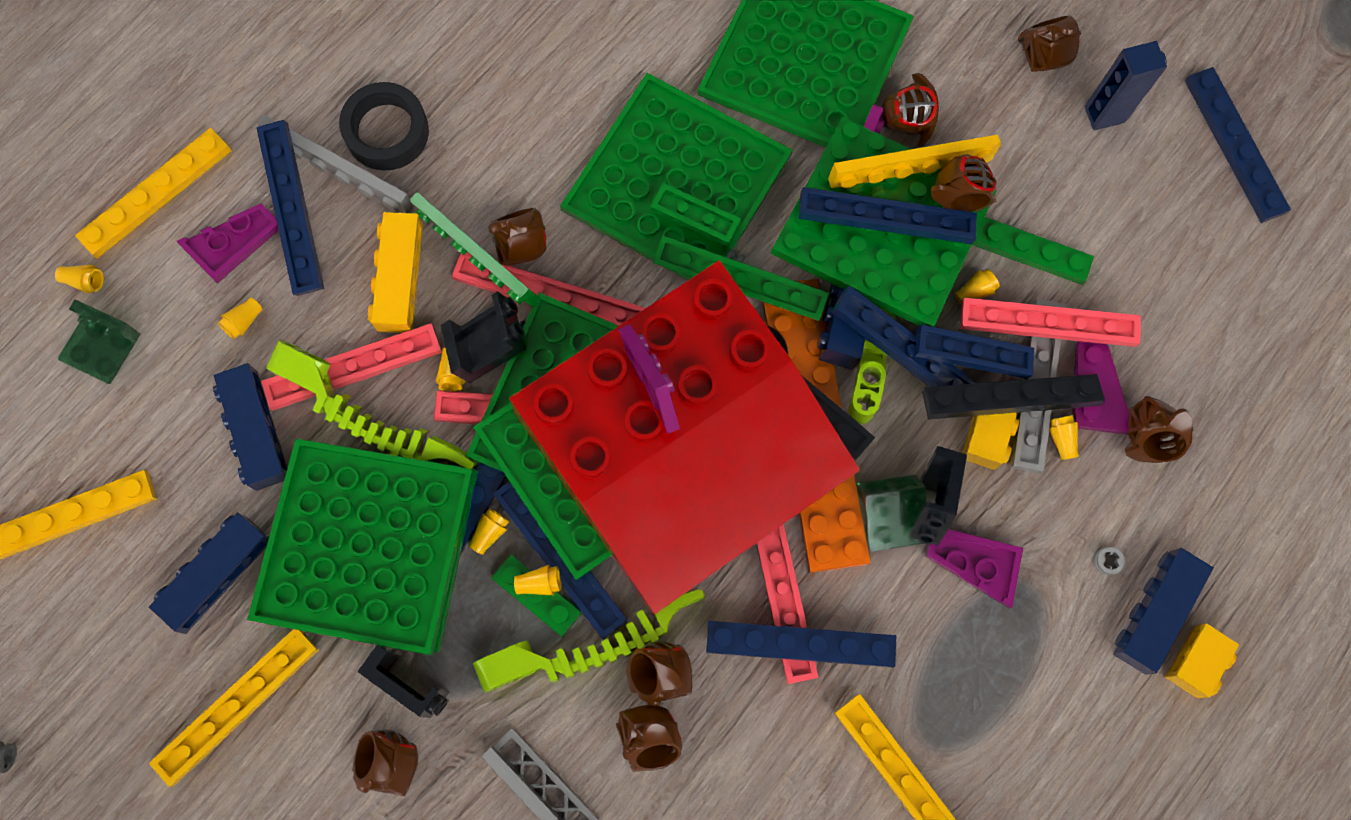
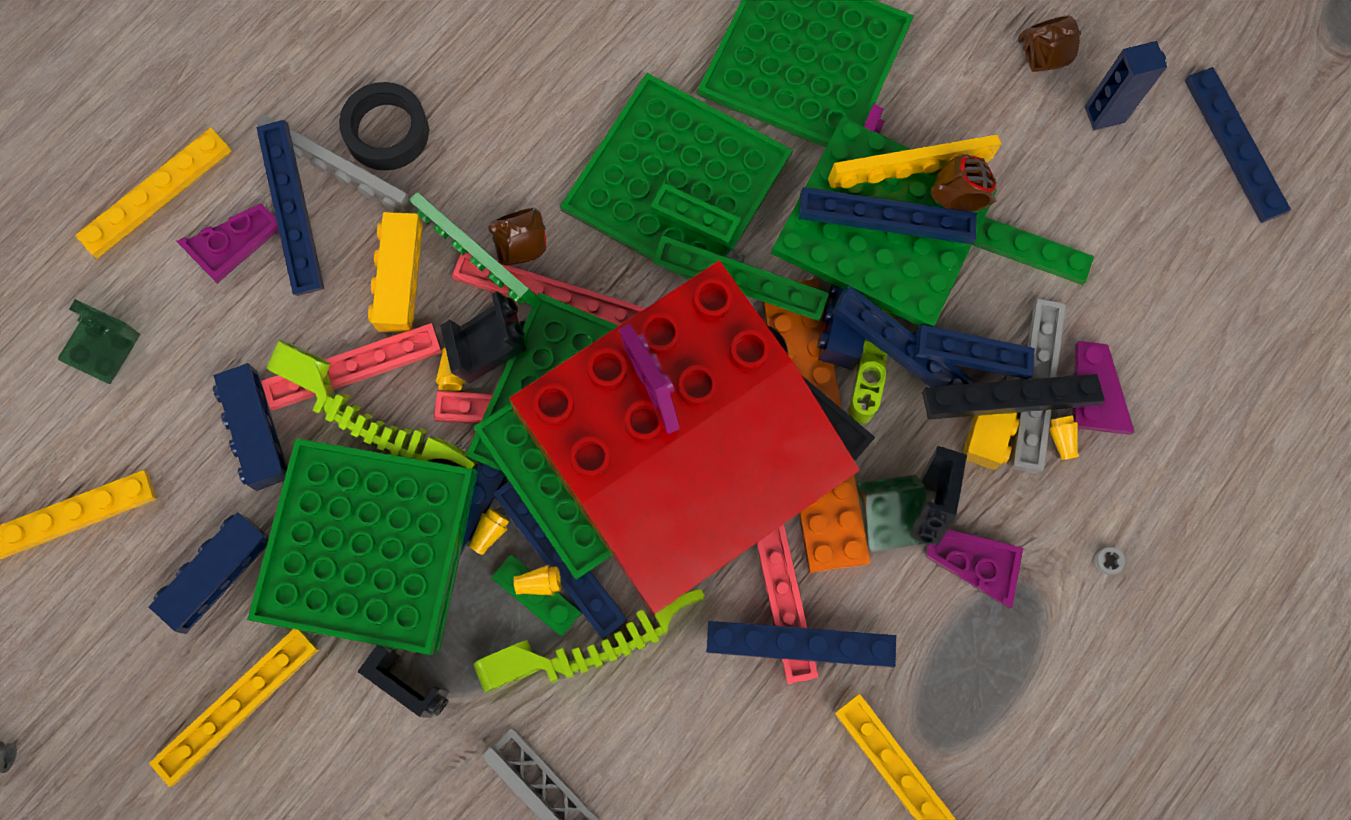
(82, 277): yellow cone -> none
(240, 318): yellow cone -> none
(384, 762): reddish brown piece -> none
(645, 737): reddish brown piece -> none
(659, 672): reddish brown piece -> none
(908, 109): reddish brown piece -> none
(978, 286): yellow cone -> none
(1050, 322): coral plate -> none
(1151, 423): reddish brown piece -> none
(1162, 610): dark blue brick -> none
(1203, 661): yellow brick -> none

